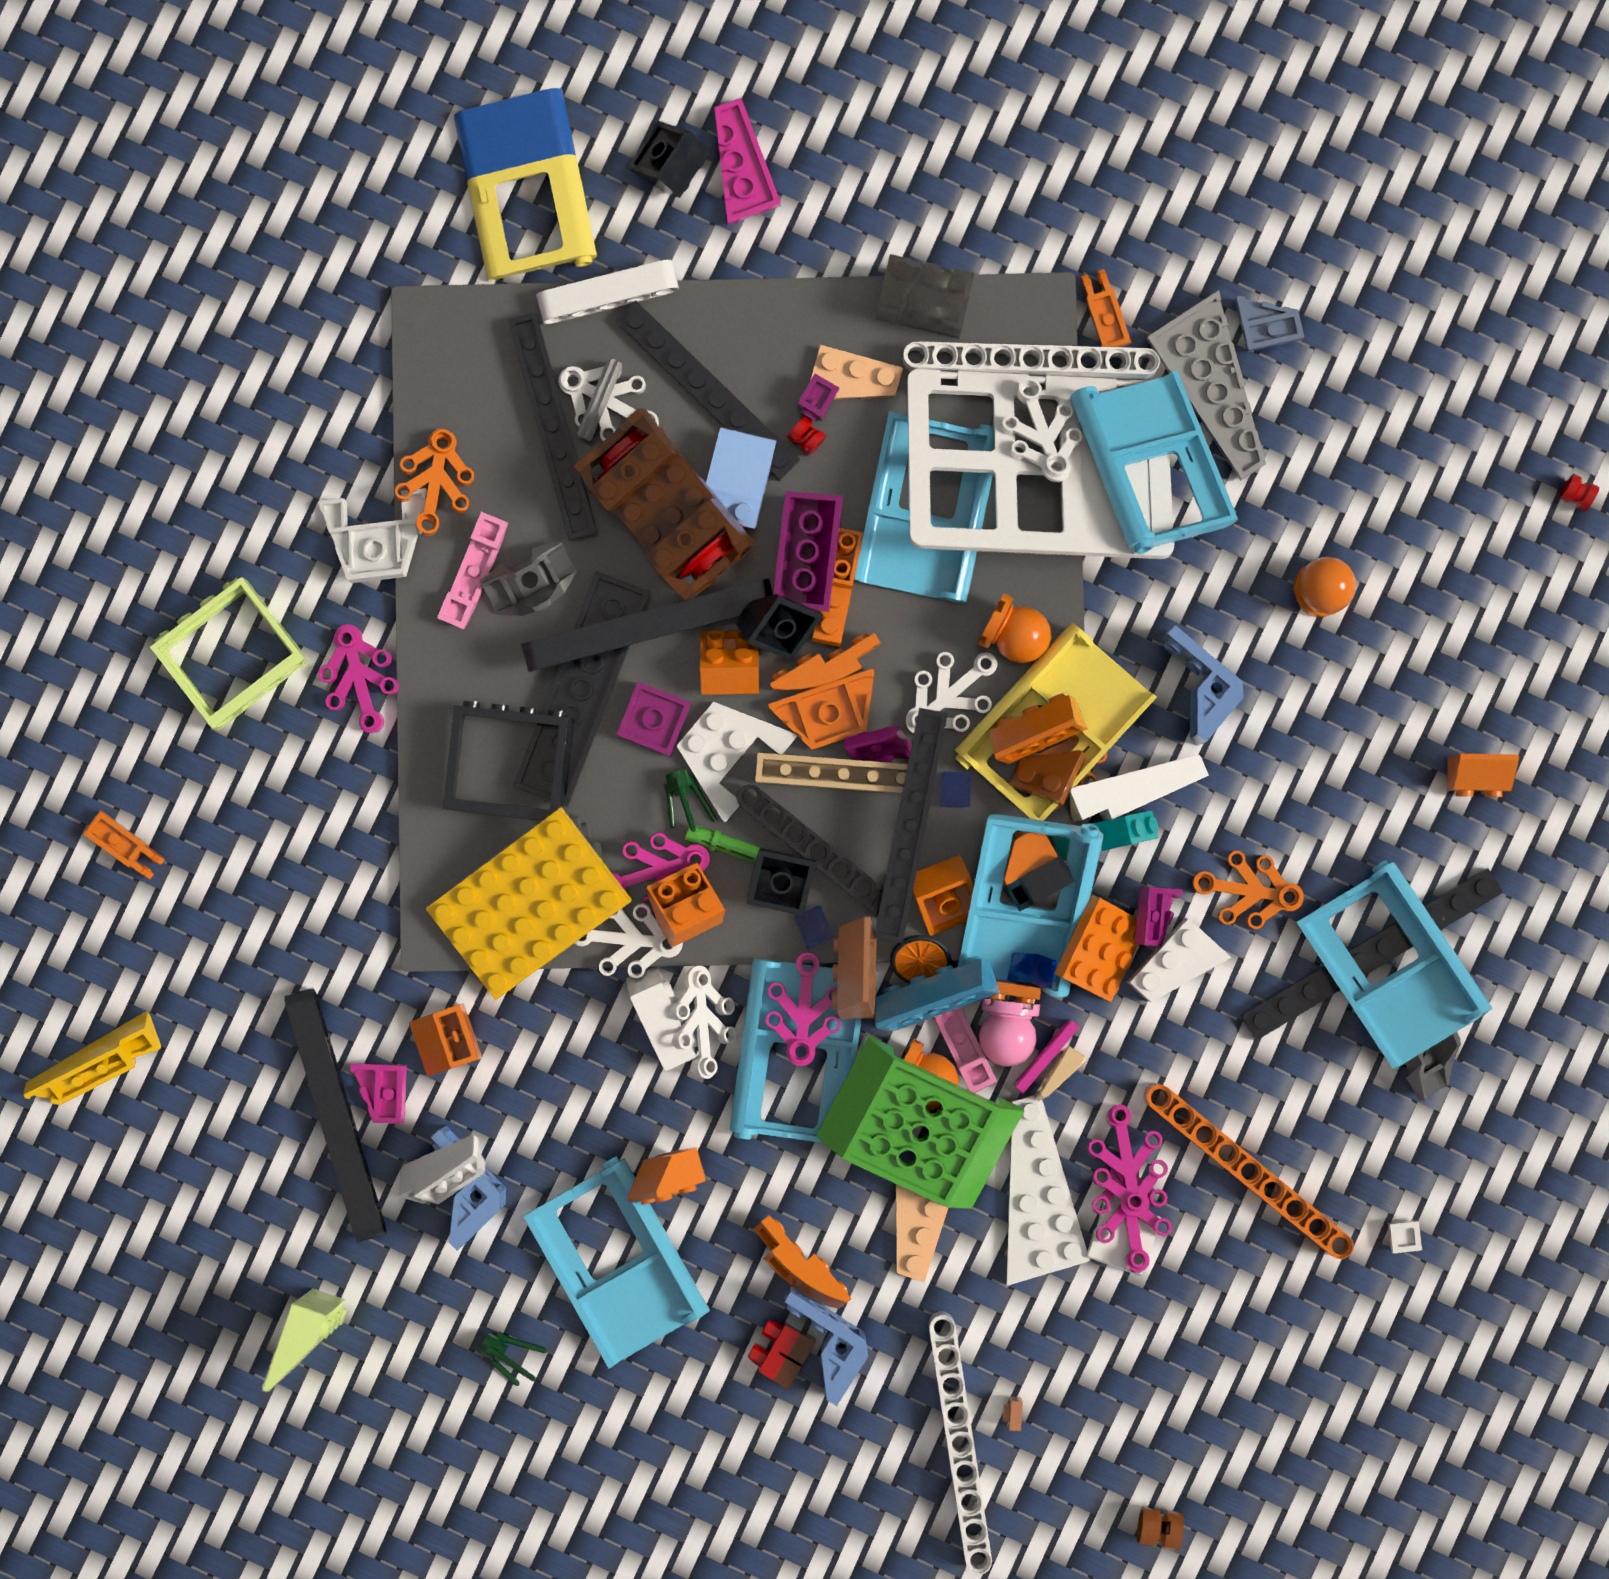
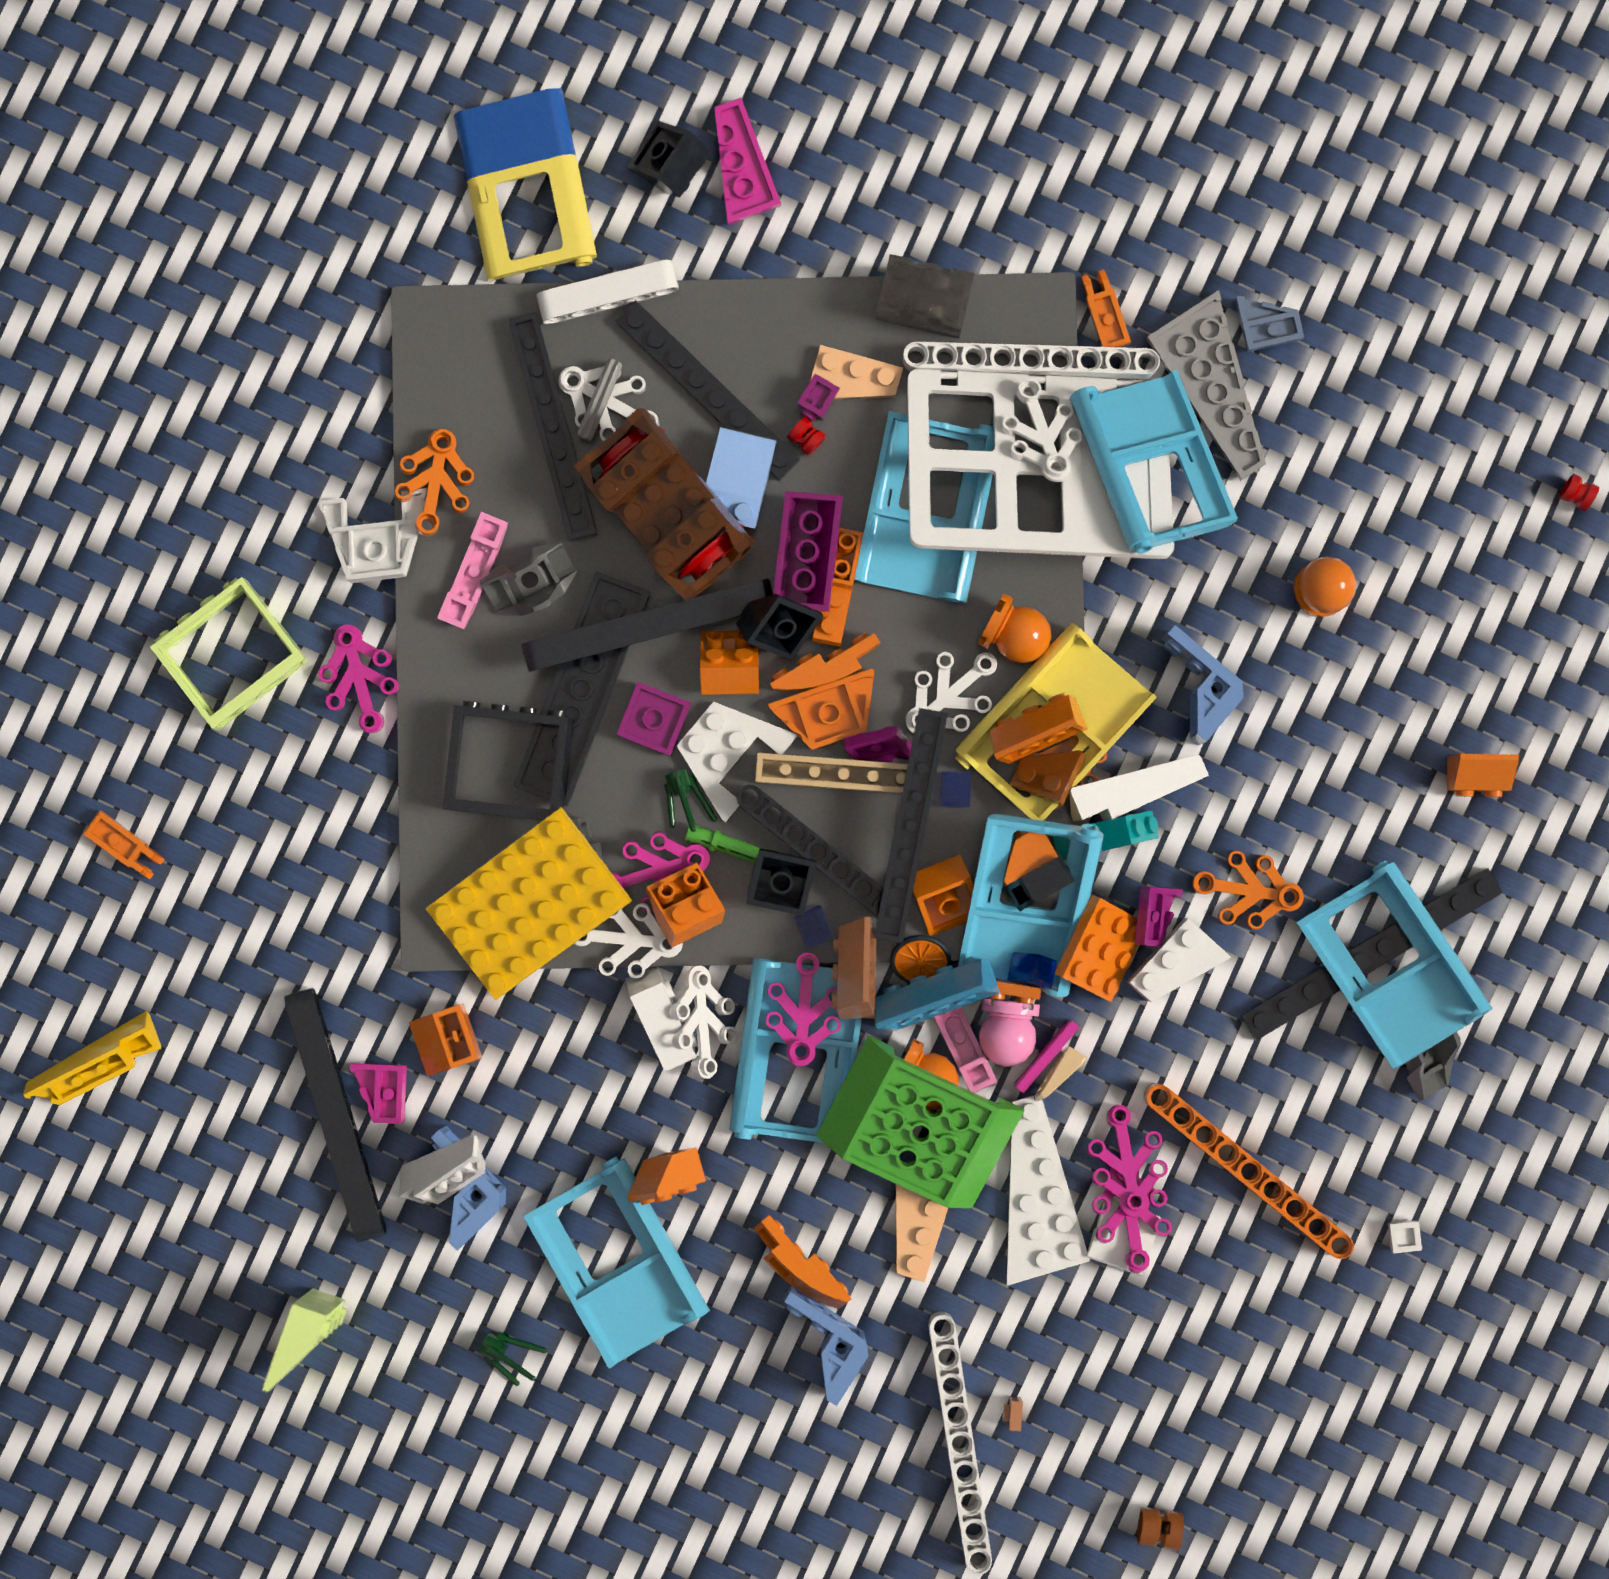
(788, 1341): red hips -> none

